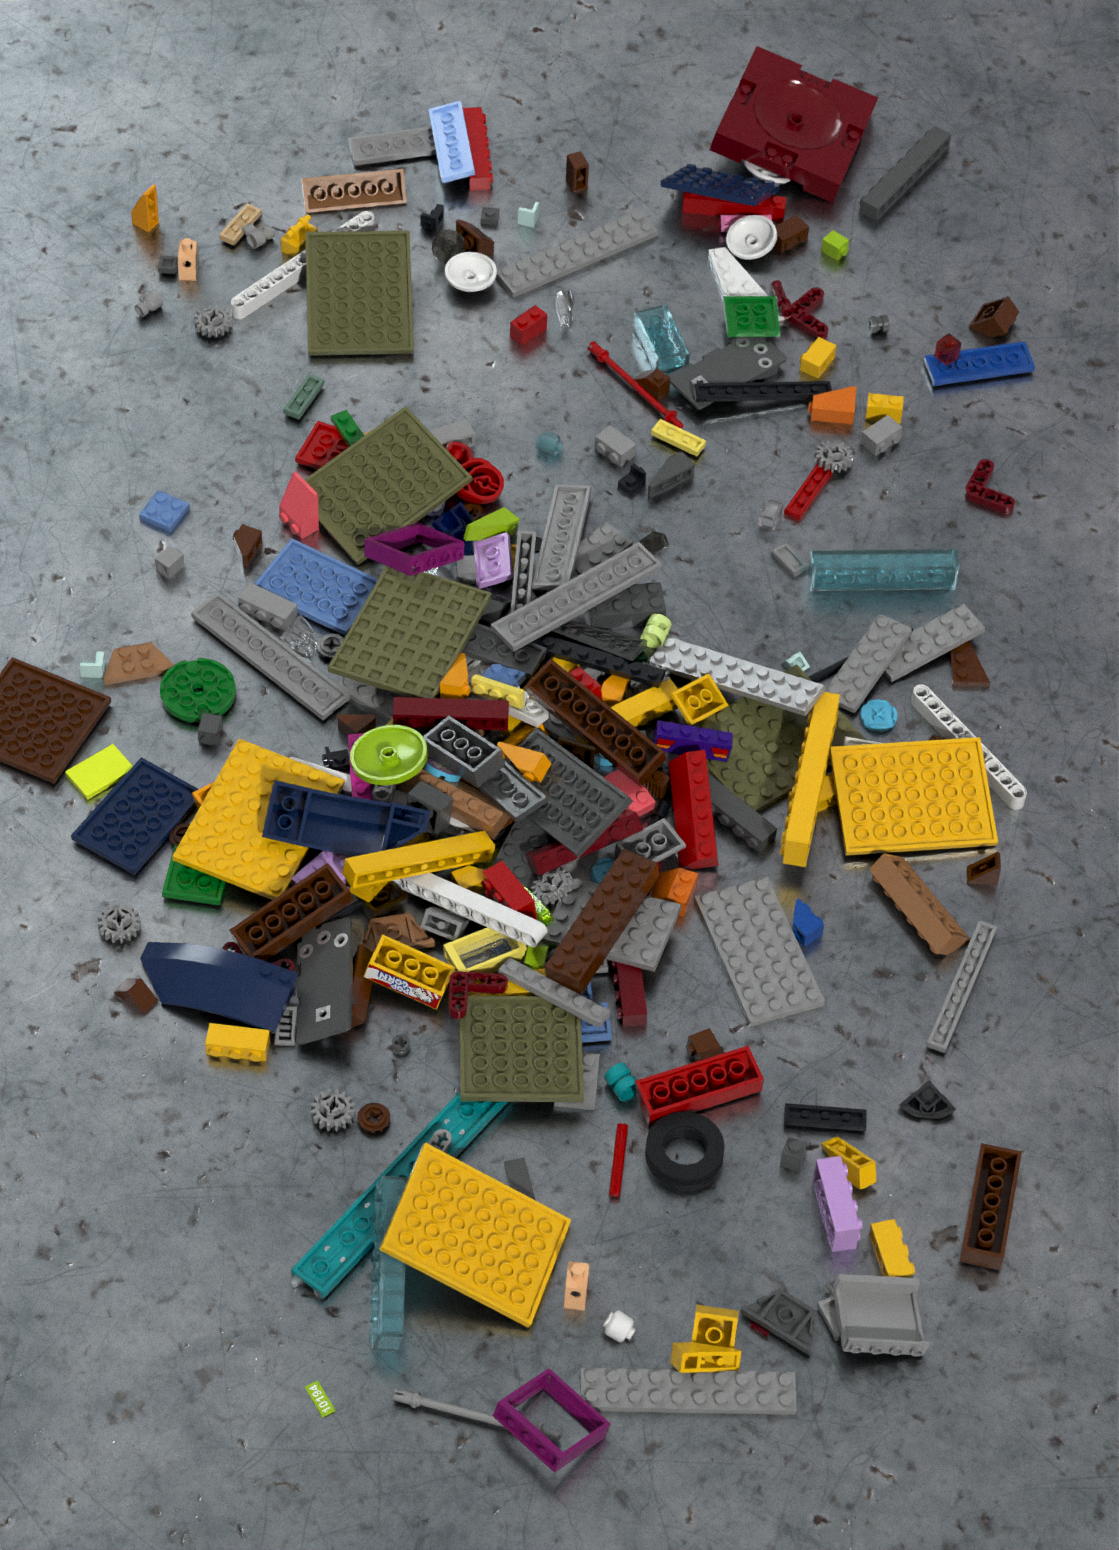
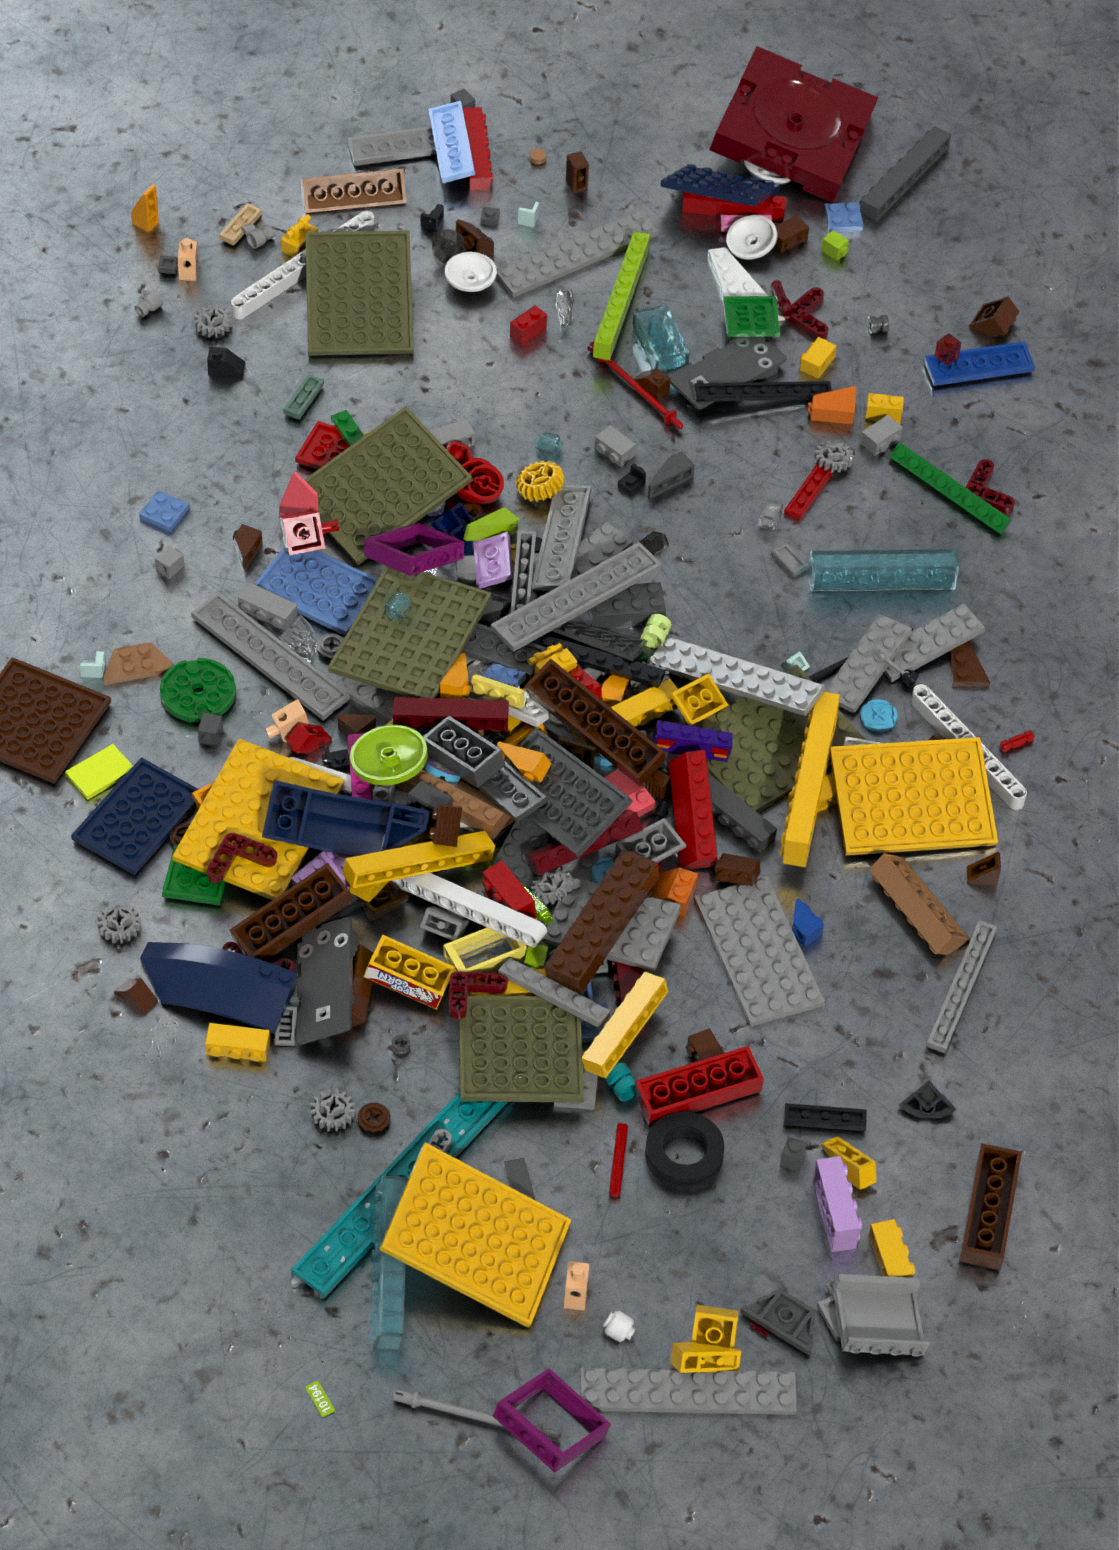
(224, 362): none -> black slope
(233, 851): none -> dark red beam
(286, 720): none -> light nougat torso
(307, 738): none -> red slope
(312, 538): none -> brick
(398, 606): none -> clear light blue head
(398, 927): medium nougat wing -> none
(446, 824): none -> reddish brown brick
(465, 98): none -> dark grey brick
(469, 878): yellow slope -> none
(537, 156): none -> medium nougat tile
(540, 481): none -> yellow gear
(563, 658): none -> yellow brick
(621, 296): none -> lime brick
(624, 1024): none -> yellow brick
(678, 437): light yellow plate -> none
(737, 869): none -> reddish brown brick
(843, 217): none -> medium blue plate
(908, 676): none -> hinge
(950, 488): none -> green plate
(1016, 741): none -> red axle

